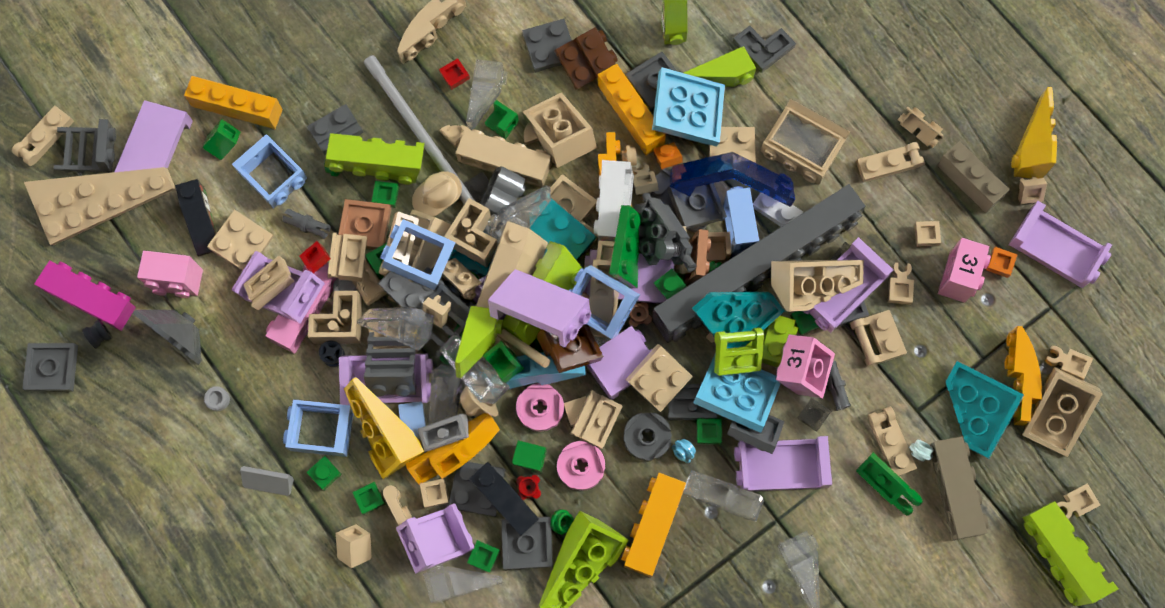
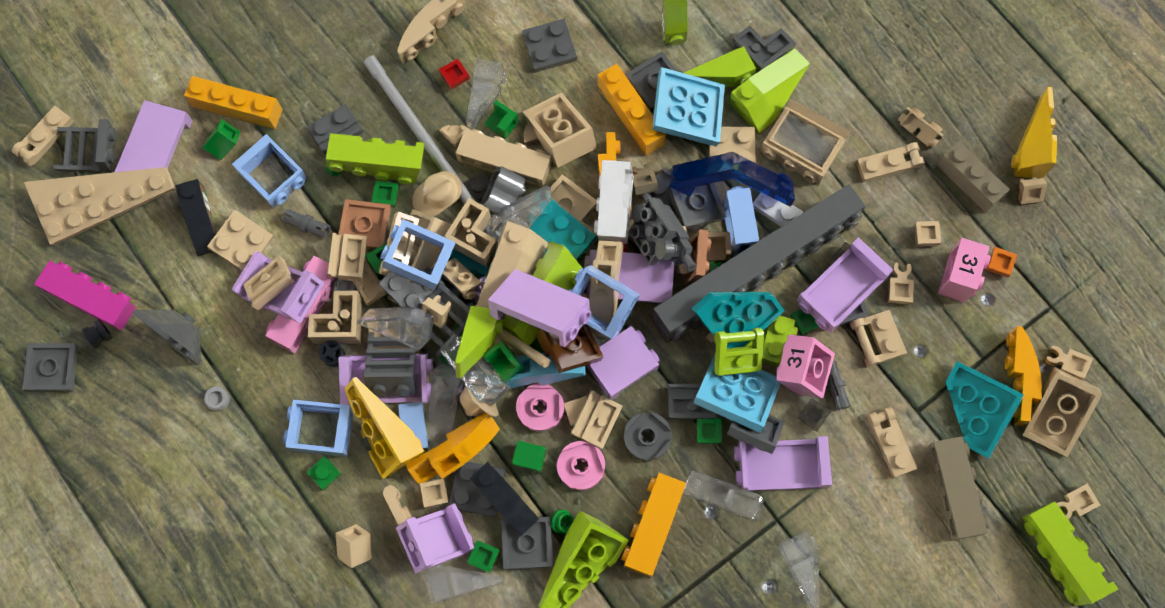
(170, 274): bright pink brick -> none
(266, 480): light grey slope -> none
(315, 257): red plate -> none
(369, 498): green plate -> none
(444, 432): light grey slope -> none
(523, 482): red plate -> none
(586, 57): reddish brown plate -> none
(626, 248): green wing -> none
(629, 155): tan plate -> none
(644, 318): nougat plate -> none
(659, 377): tan plate -> none
(667, 155): orange plate -> none
(669, 284): green plate -> none
(684, 450): medium azure plate -> none
(767, 92): none -> lime wedge
(810, 282): tan wedge -> none
(889, 484): green hinge -> none
(921, 450): light aqua plate -> none
(1060, 247): lavender panel -> none

